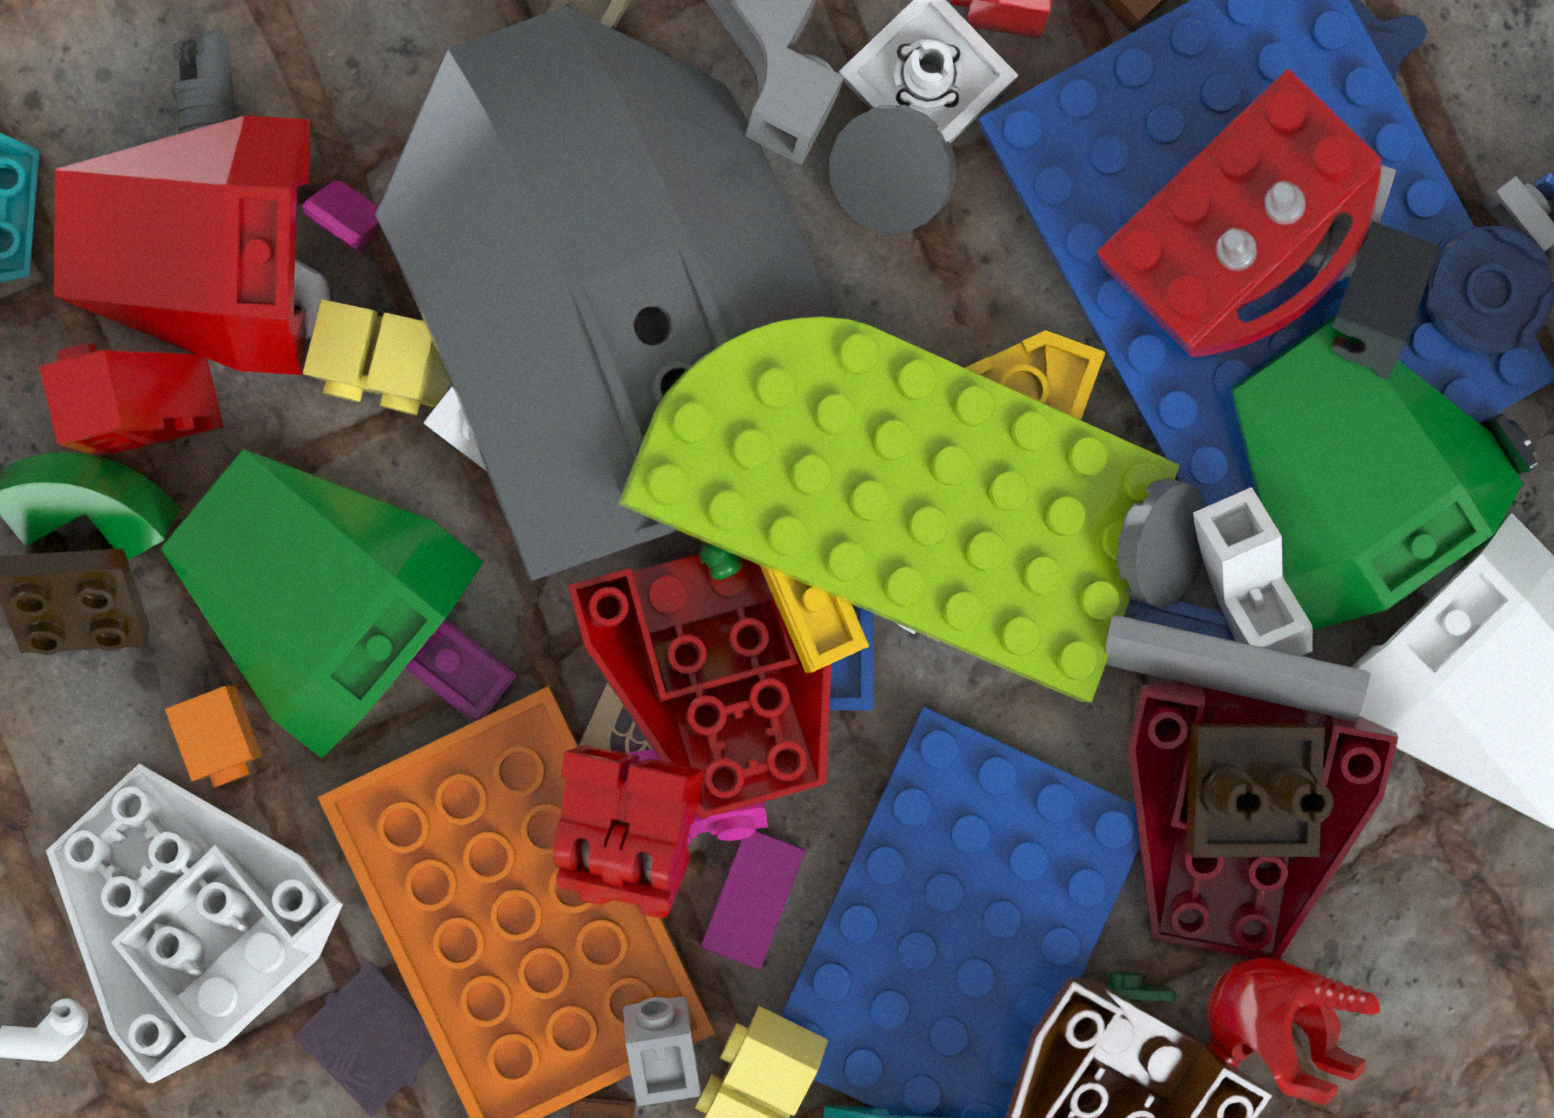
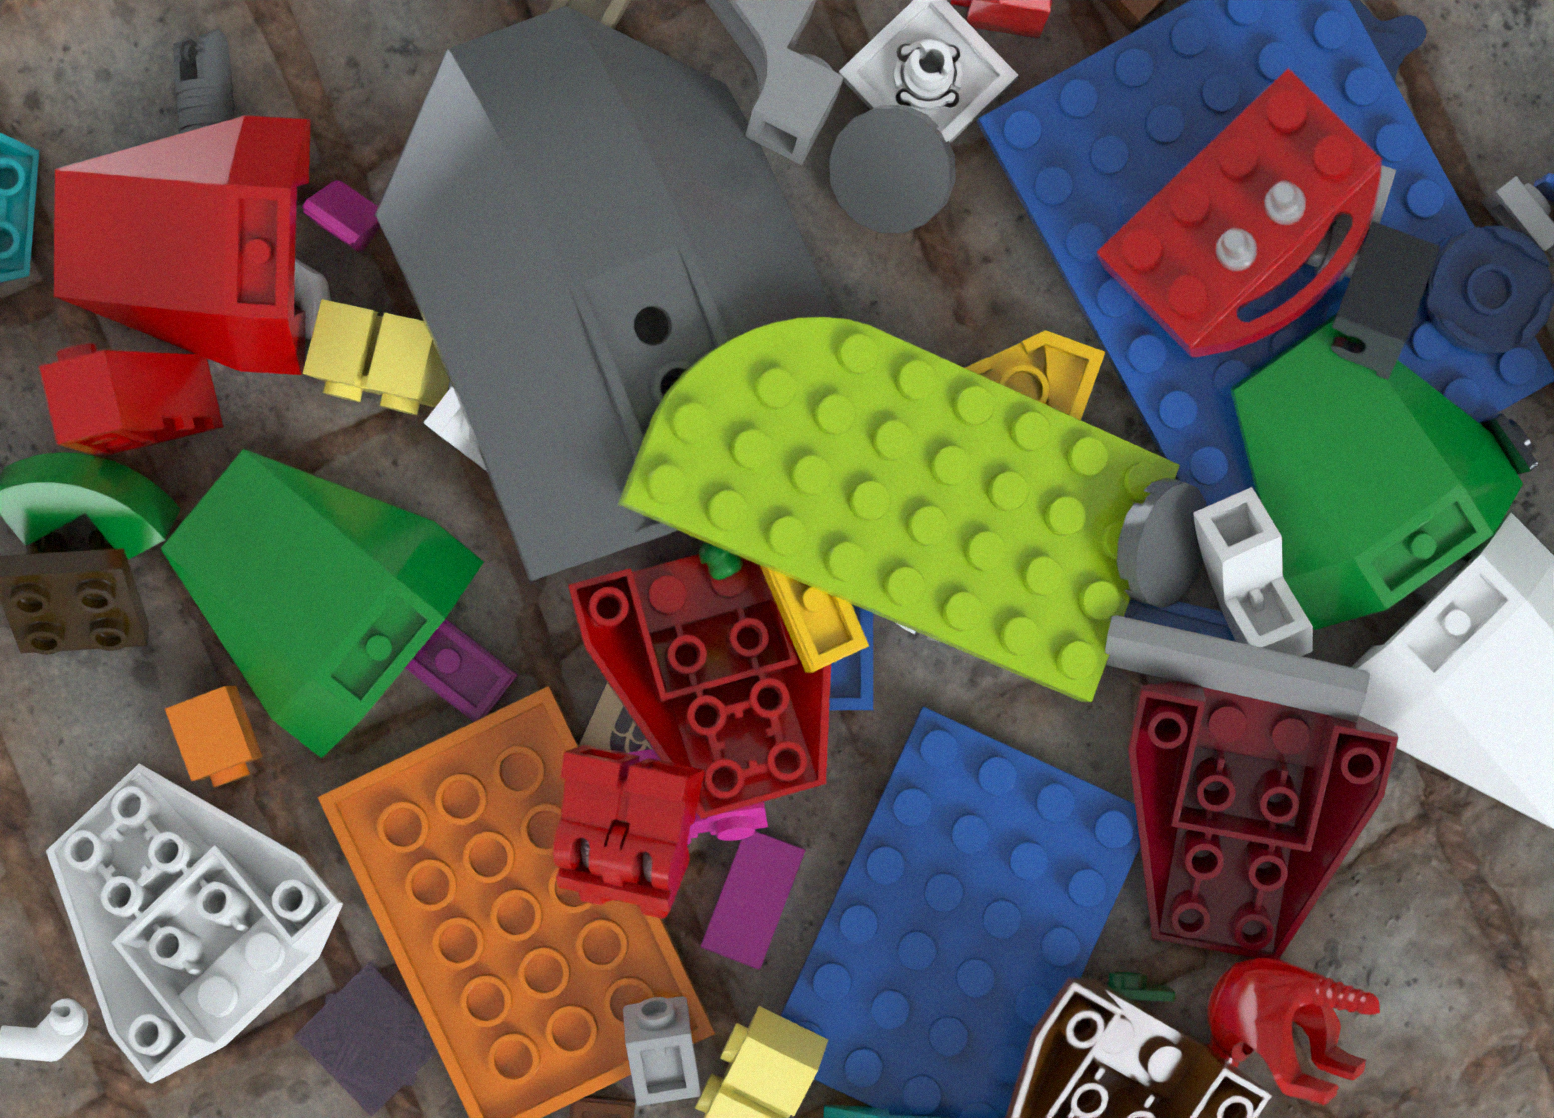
(1256, 790): dark brown plate -> none

